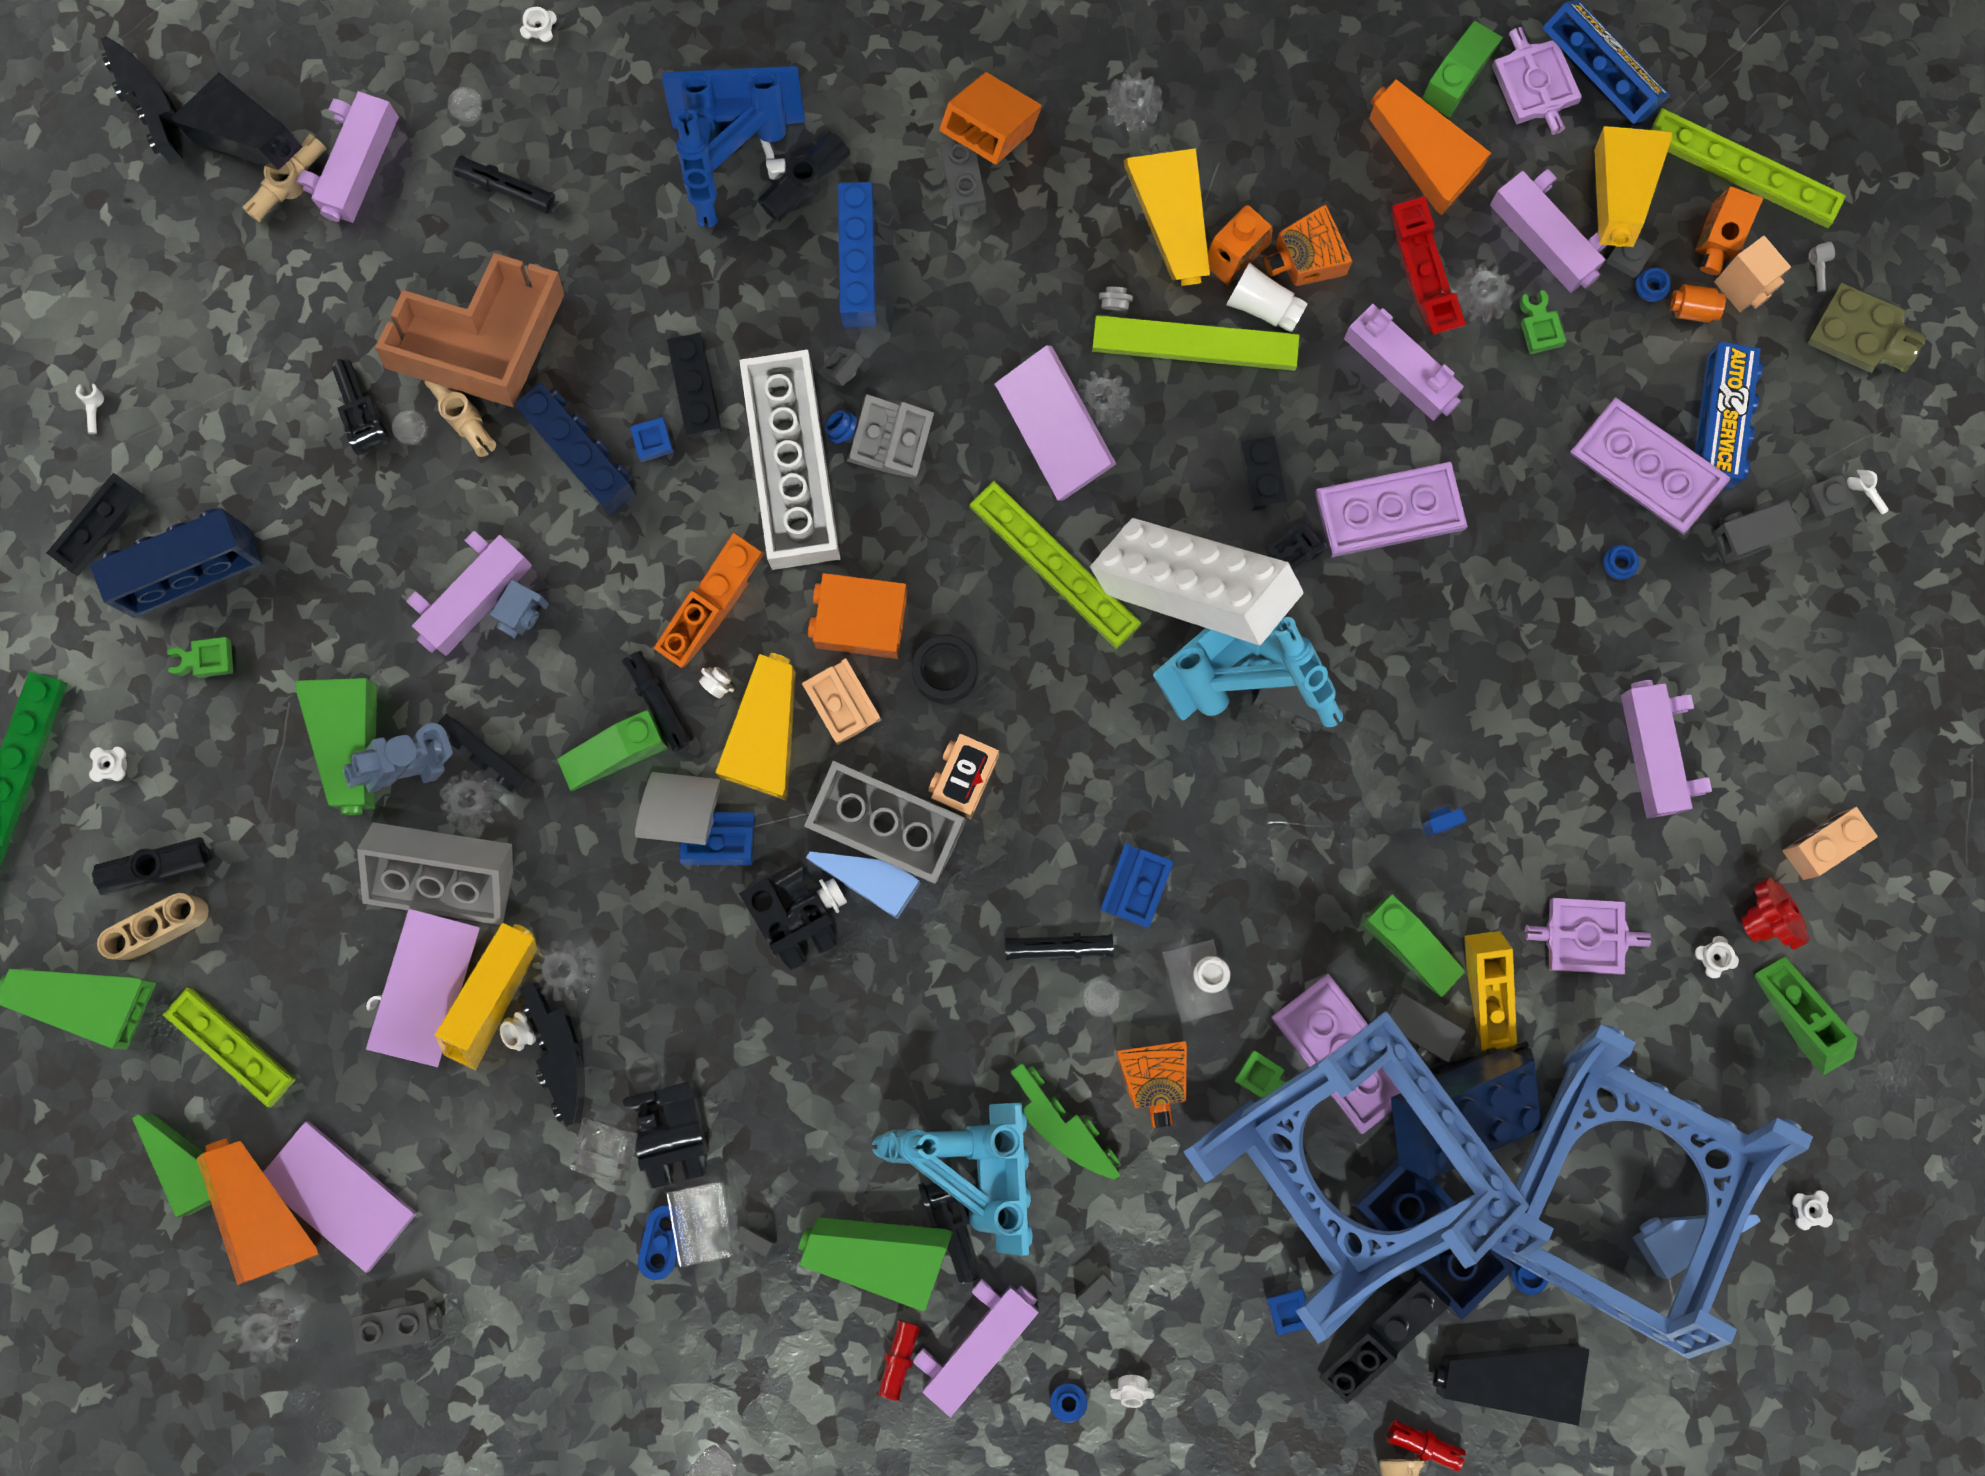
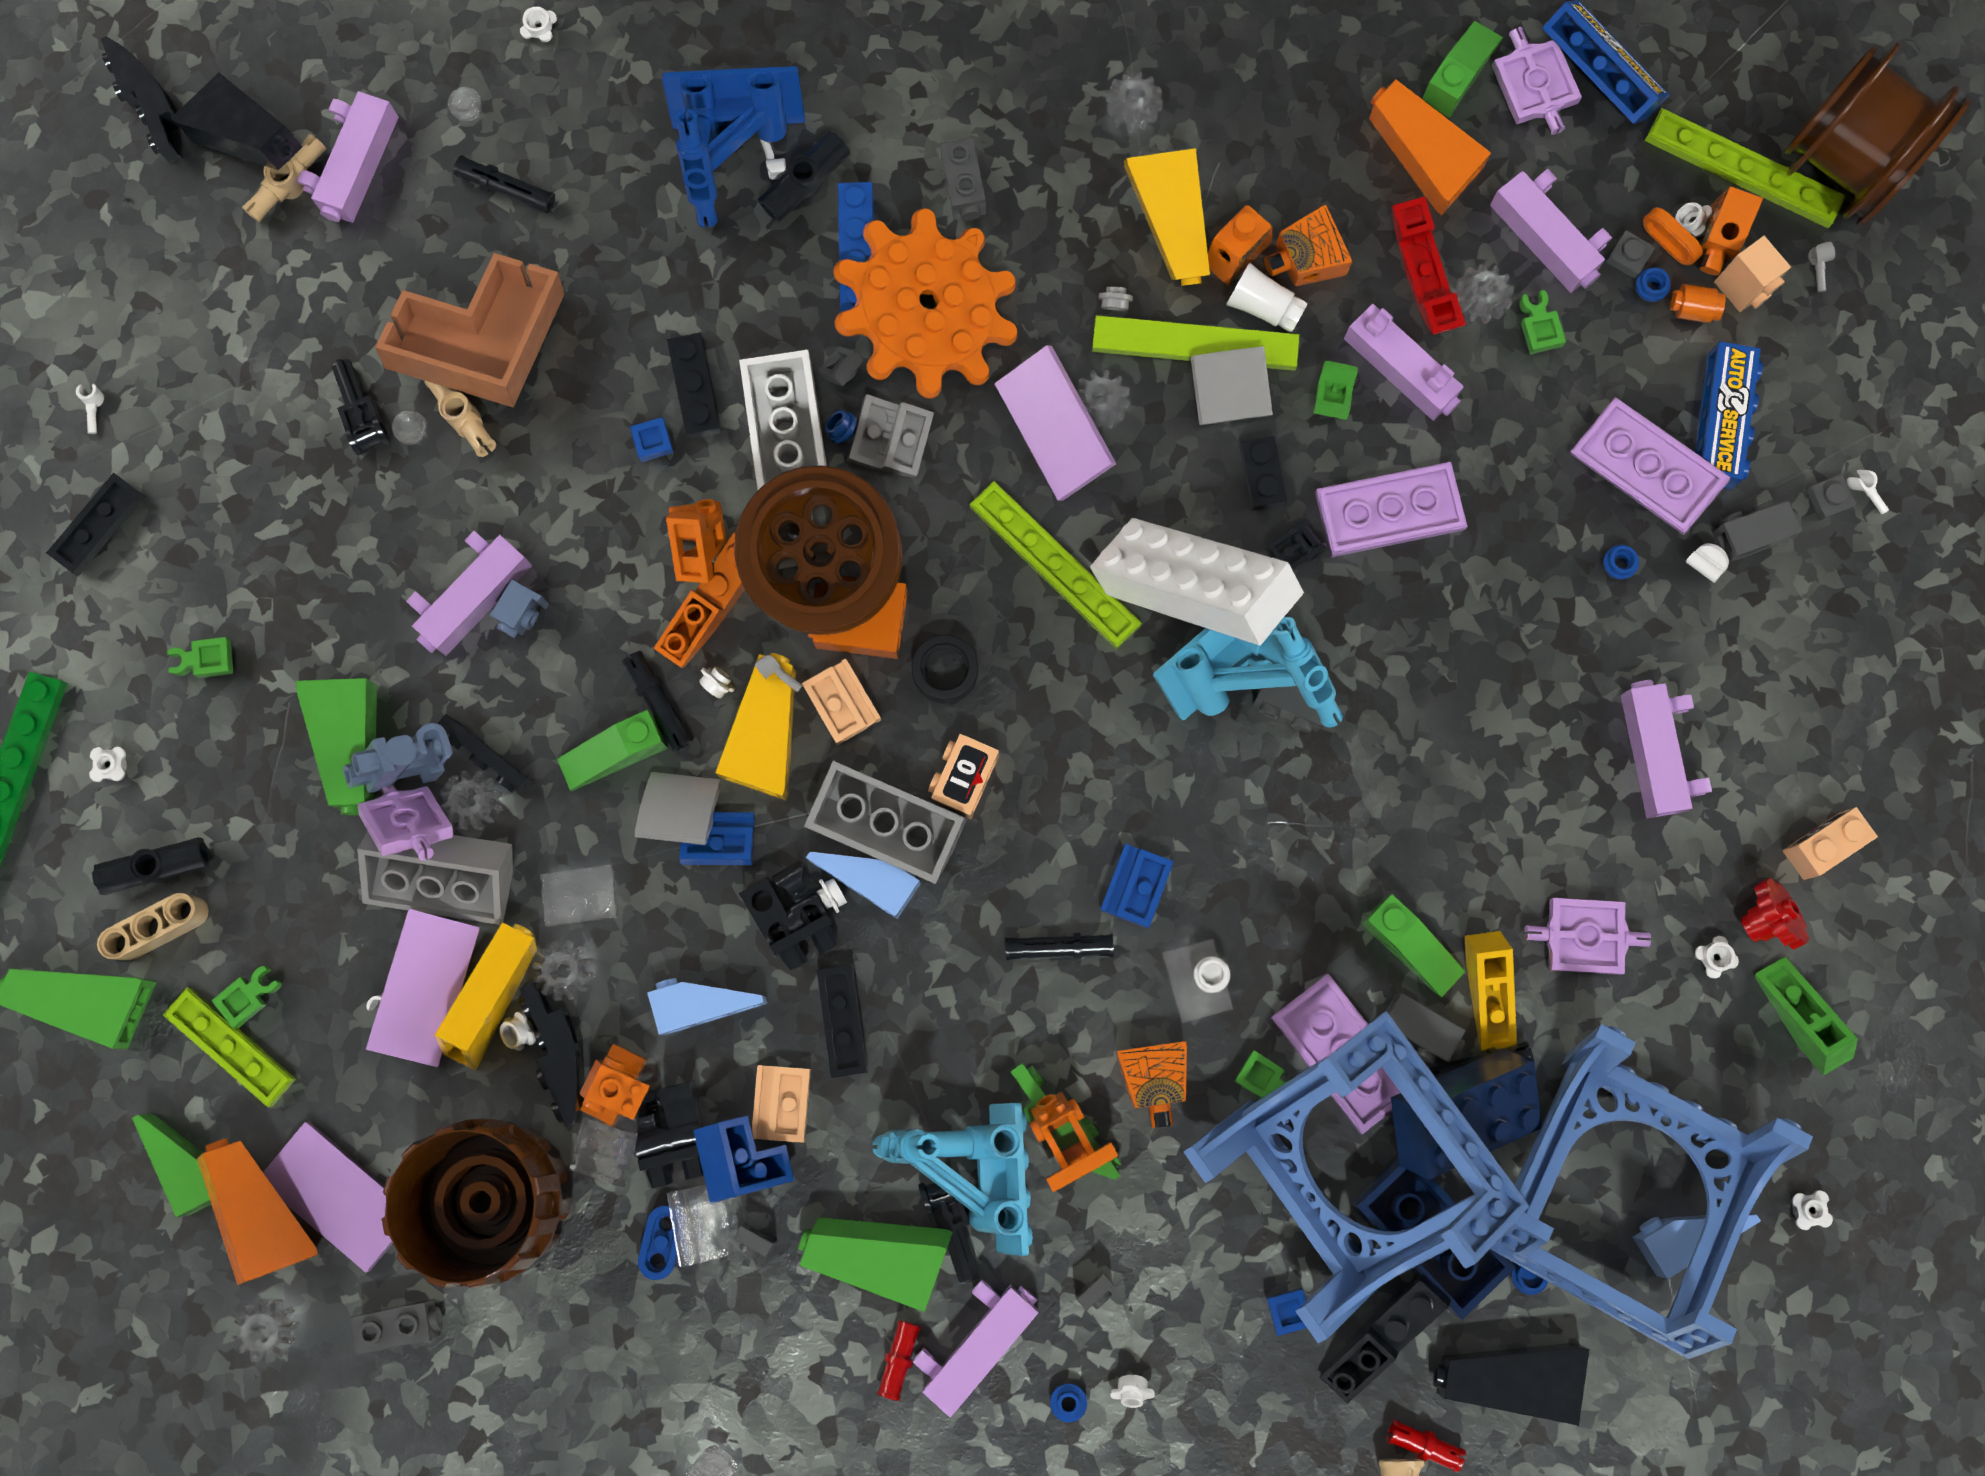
(175, 563): dark blue brick -> none
(243, 998): none -> bright green plate
(405, 821): none -> lavender plate
(436, 1211): none -> reddish brown wheel
(575, 449): dark blue brick -> none
(579, 896): none -> clear plate
(614, 1086): none -> orange tile
(688, 1004): none -> light blue slope
(698, 523): none -> orange tile
(733, 1165): none -> blue brick
(768, 665): none -> light grey hand
(781, 1103): none -> light nougat plate
(793, 499): none -> reddish brown wheel
(842, 1021): none -> black plate
(903, 329): none -> orange plate
(990, 117): orange brick -> none
(1077, 1159): none -> orange tile
(1101, 998): clear plate -> none
(1231, 385): none -> light grey slope
(1335, 390): none -> bright green bracket
(1443, 820): blue plate -> none
(1626, 178): yellow slope -> none
(1672, 236): none -> orange tile
(1695, 212): none -> white plate
(1709, 561): none -> white plate
(1866, 332): olive plate -> none
(1874, 133): none -> reddish brown wheel

